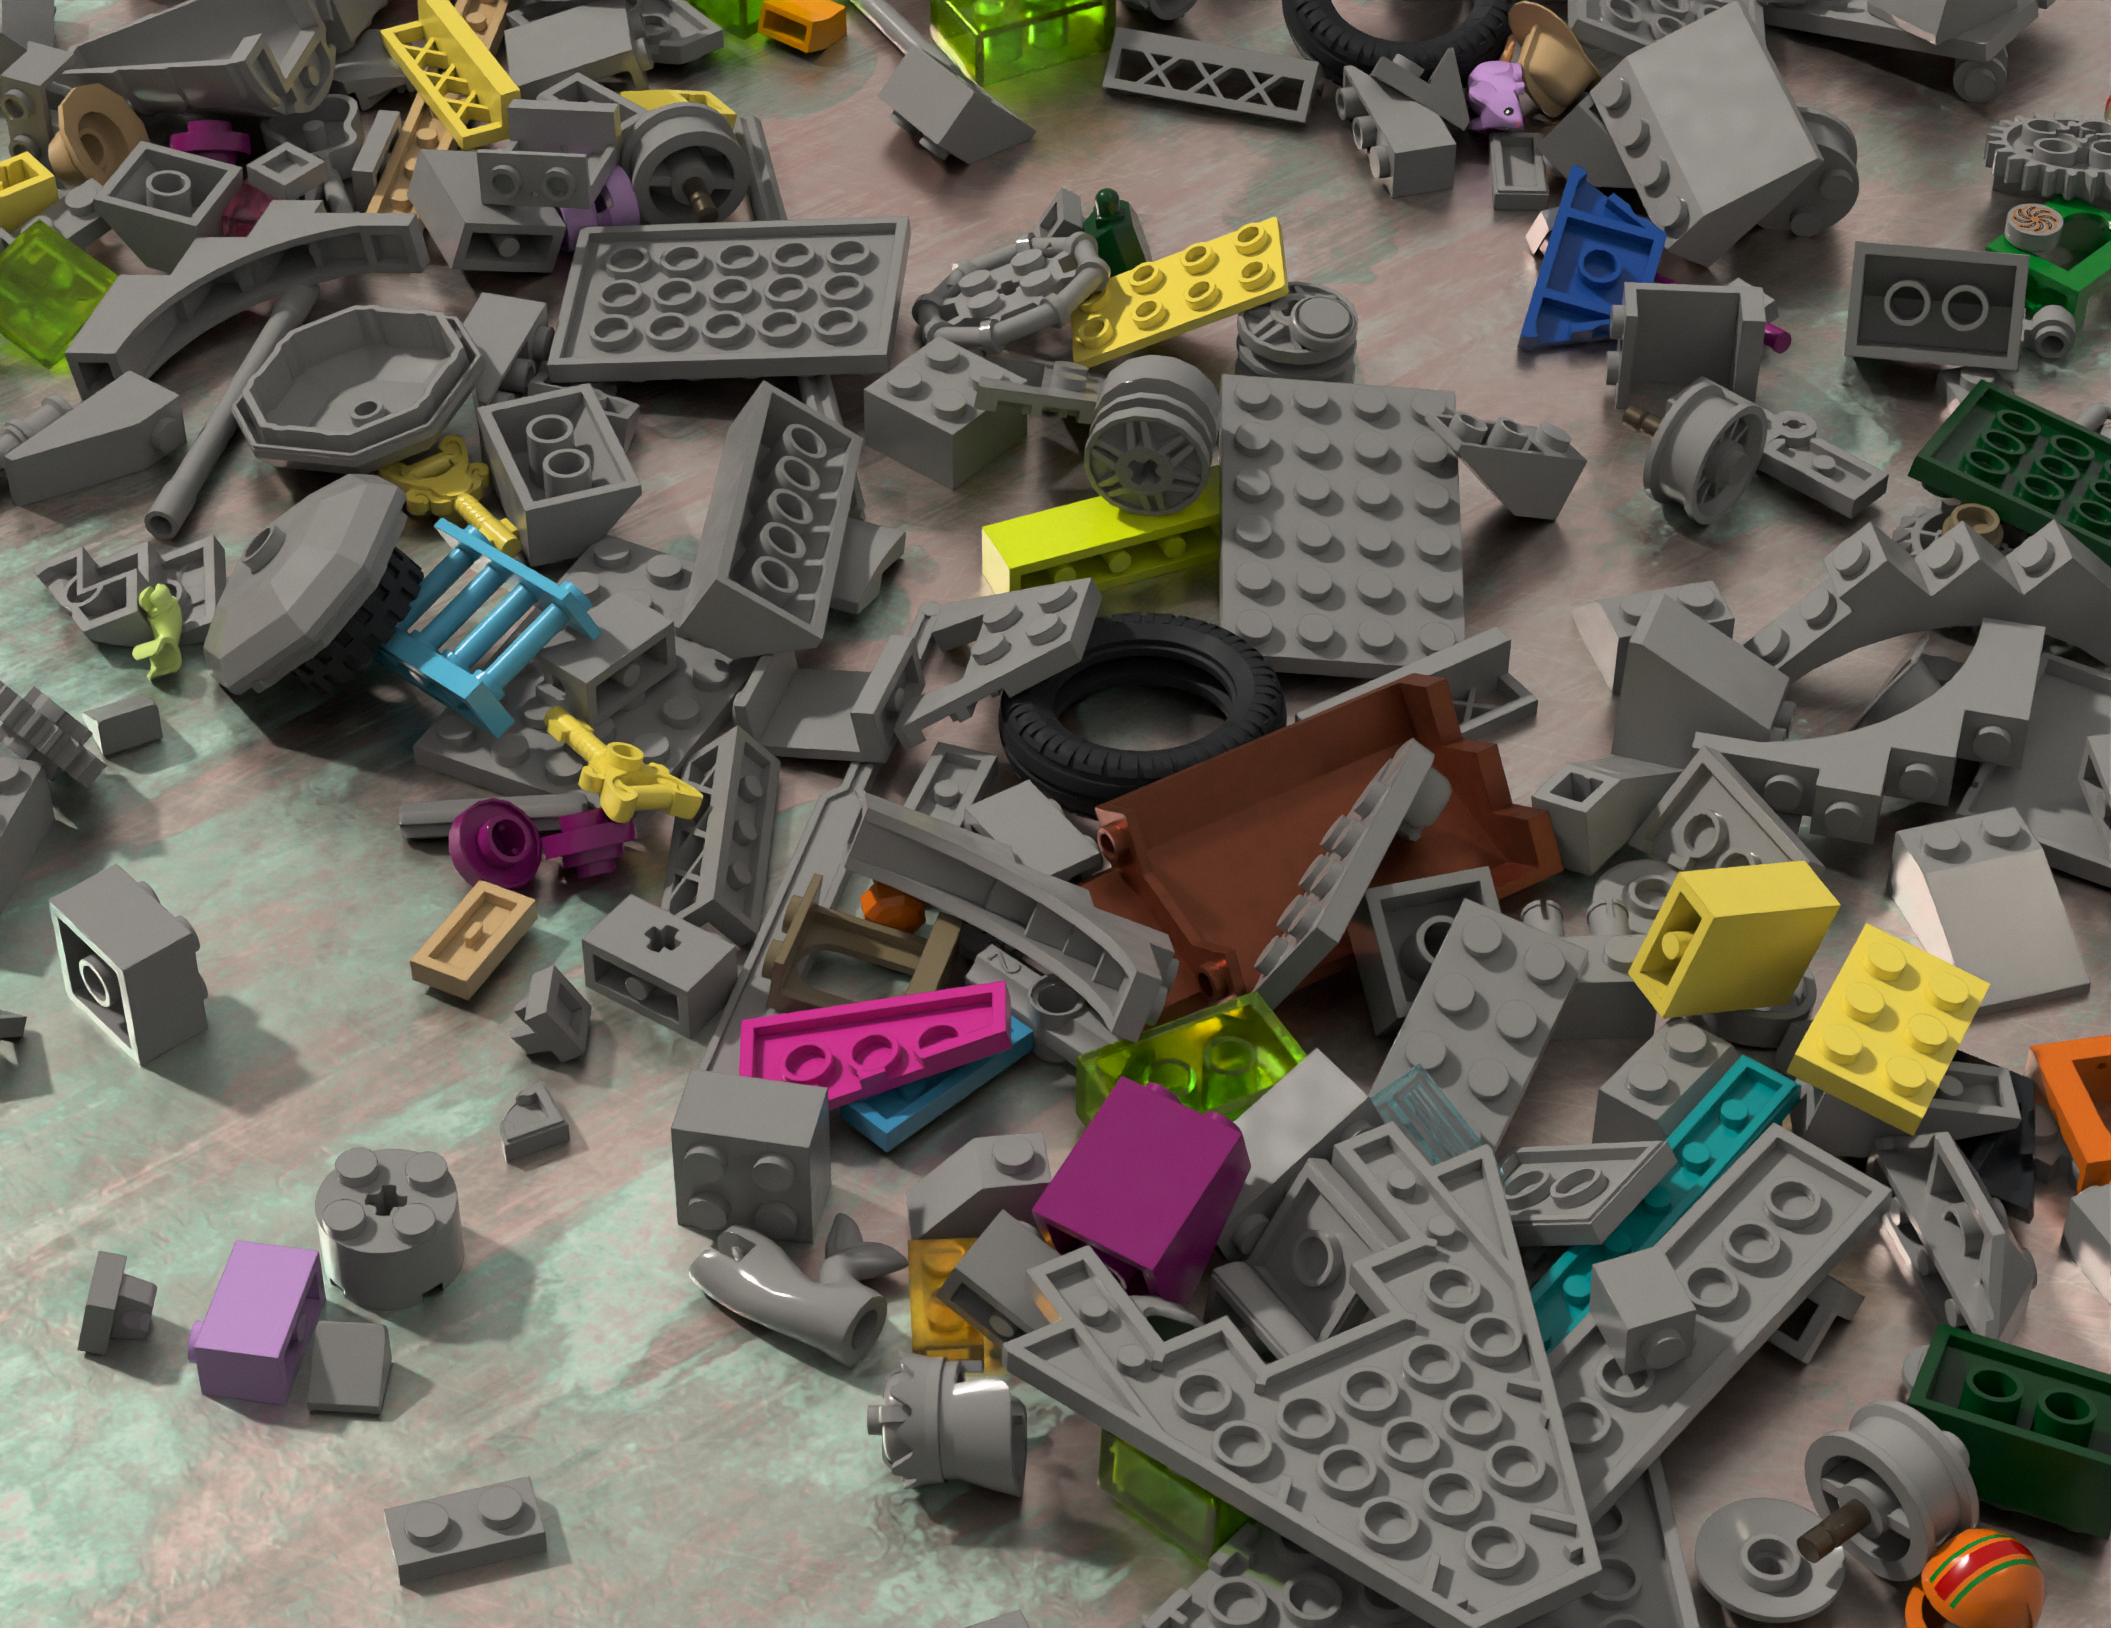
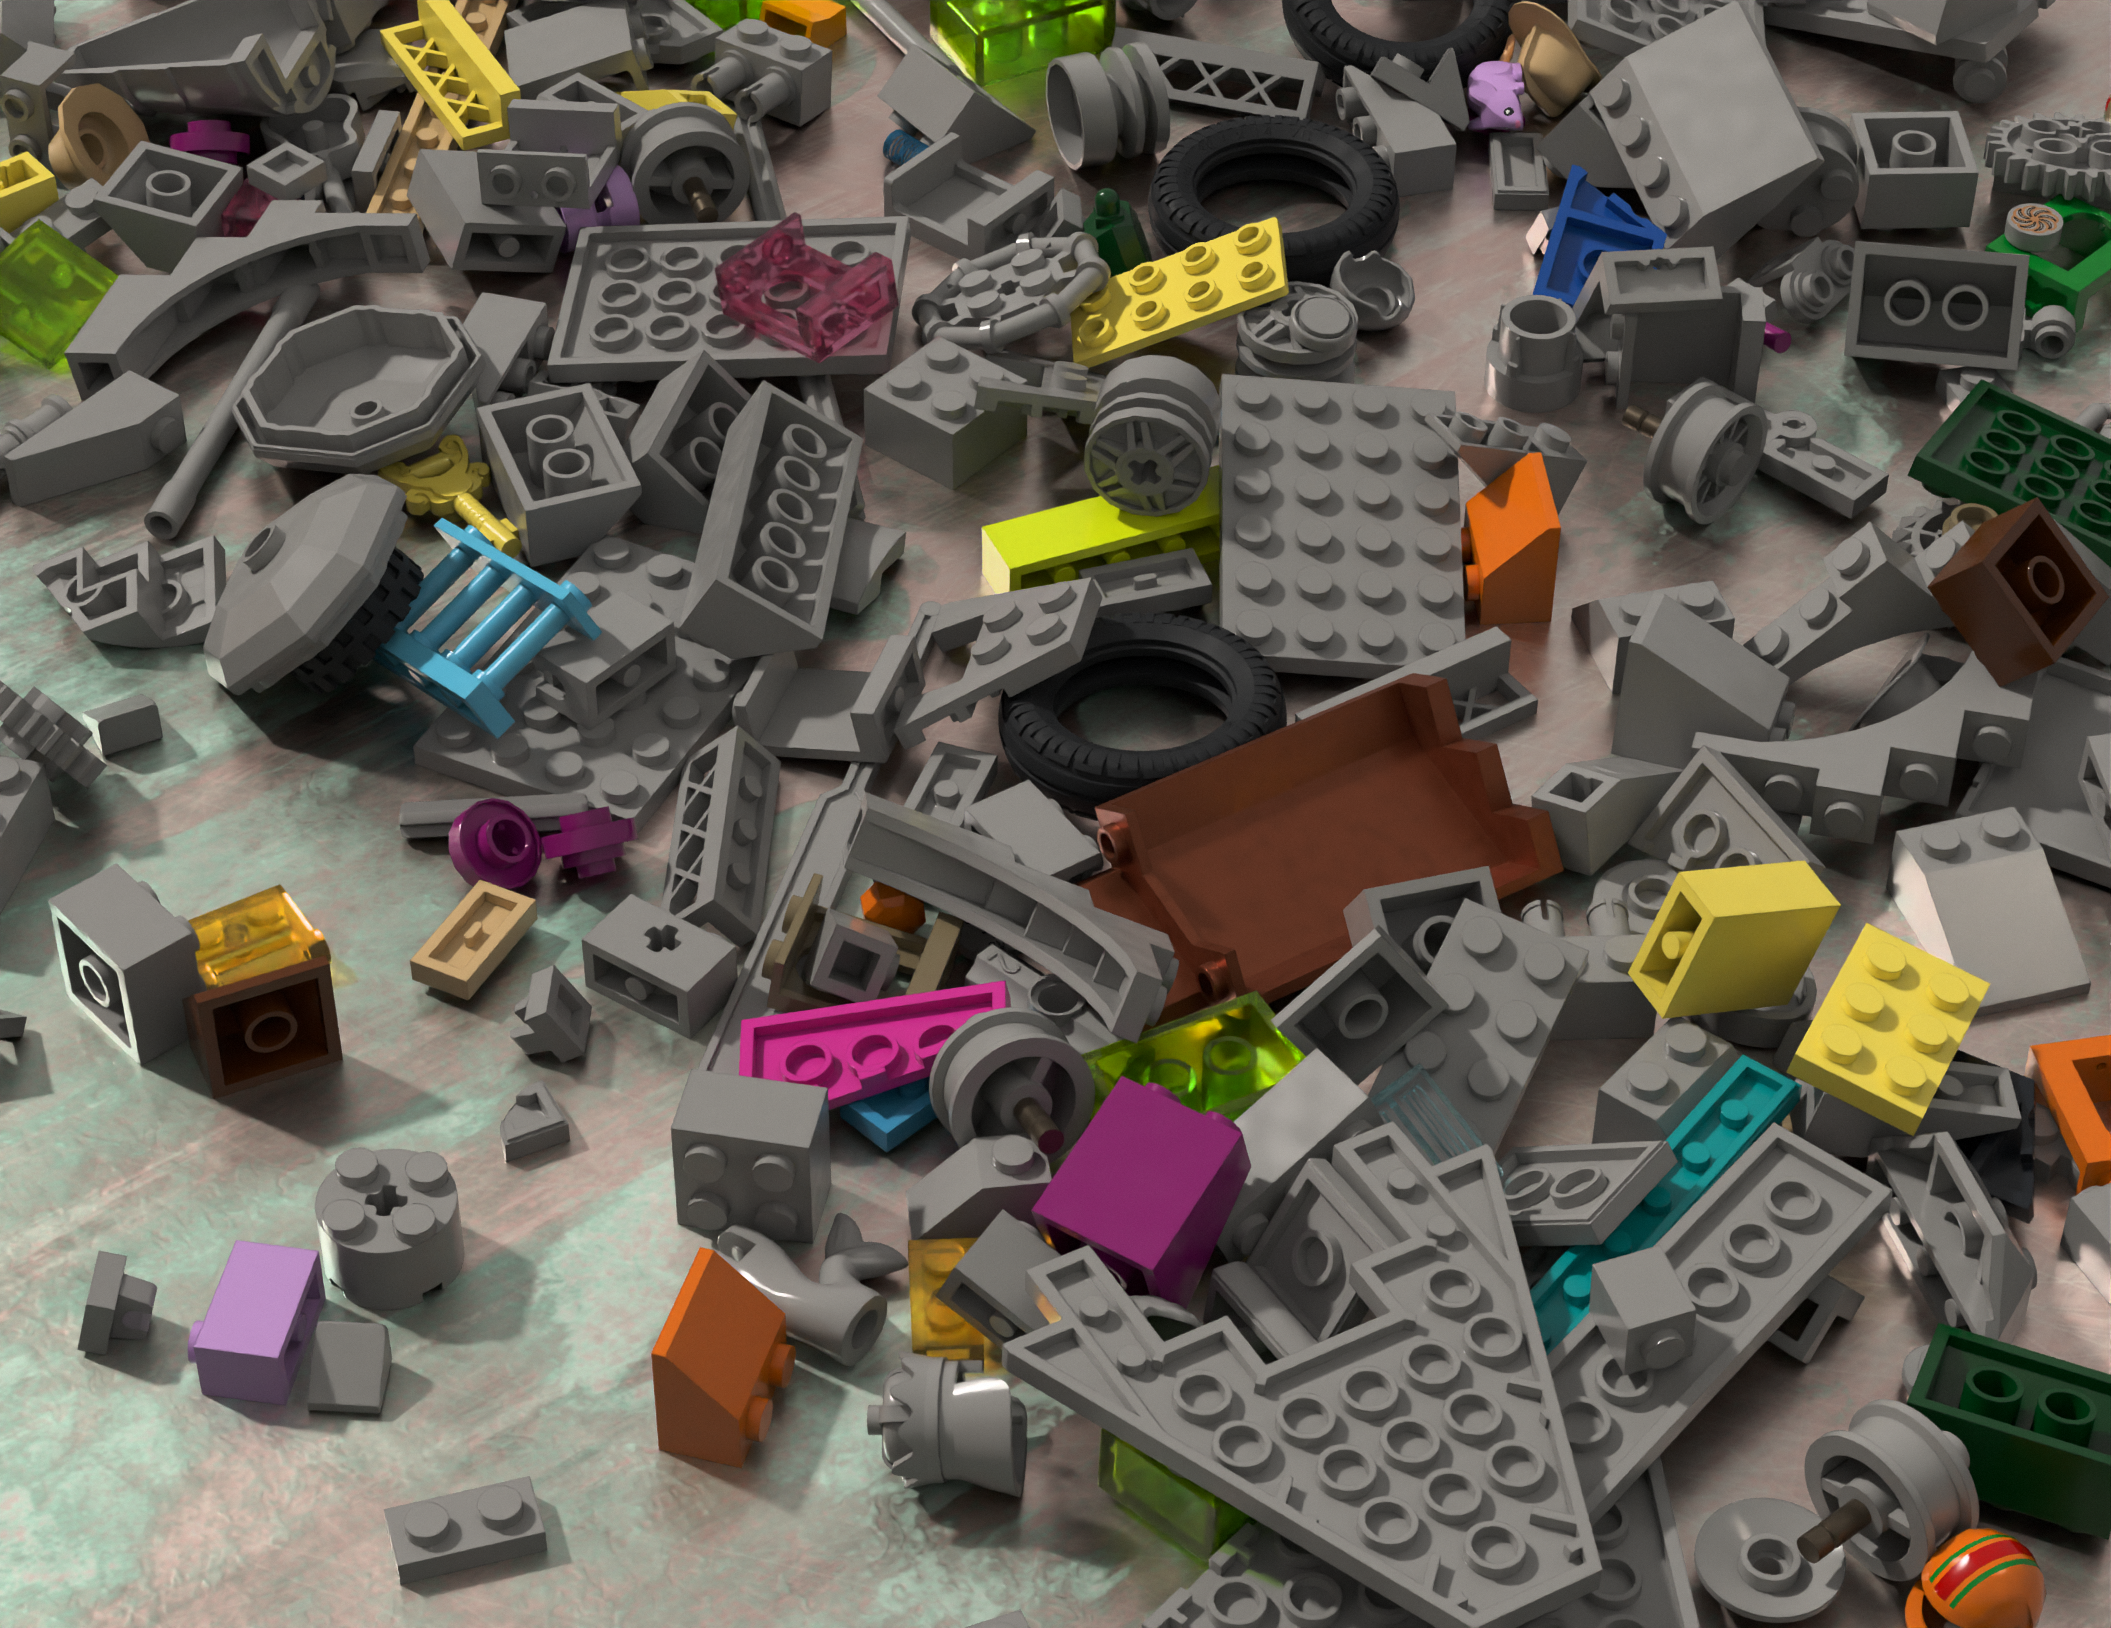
(166, 623): yellowish green arm -> none
(254, 938): none -> clear yellow plate
(264, 1027): none -> reddish brown slope
(620, 774): light yellow piece -> none
(681, 443): none -> light grey slope
(718, 1364): none -> orange slope
(769, 73): none -> light grey brick
(842, 309): none -> clear pink panel
(851, 958): none -> light grey brick
(907, 138): none -> dark azure piece
(961, 205): none -> light grey panel
(1012, 1076): none -> light grey wheel
(1107, 105): none -> light grey wheel
(1151, 584): none -> light grey plate
(1279, 150): none -> black tyre
(1362, 1007): none -> light grey slope
(1376, 288): none -> light grey hair
(1395, 803): light grey plate -> none
(1512, 546): none -> orange slope
(1534, 355): none -> light grey piece
(1629, 284): none -> light grey panel
(1814, 277): none -> light grey bracket
(1913, 170): none -> light grey brick
(2018, 592): none -> reddish brown brick

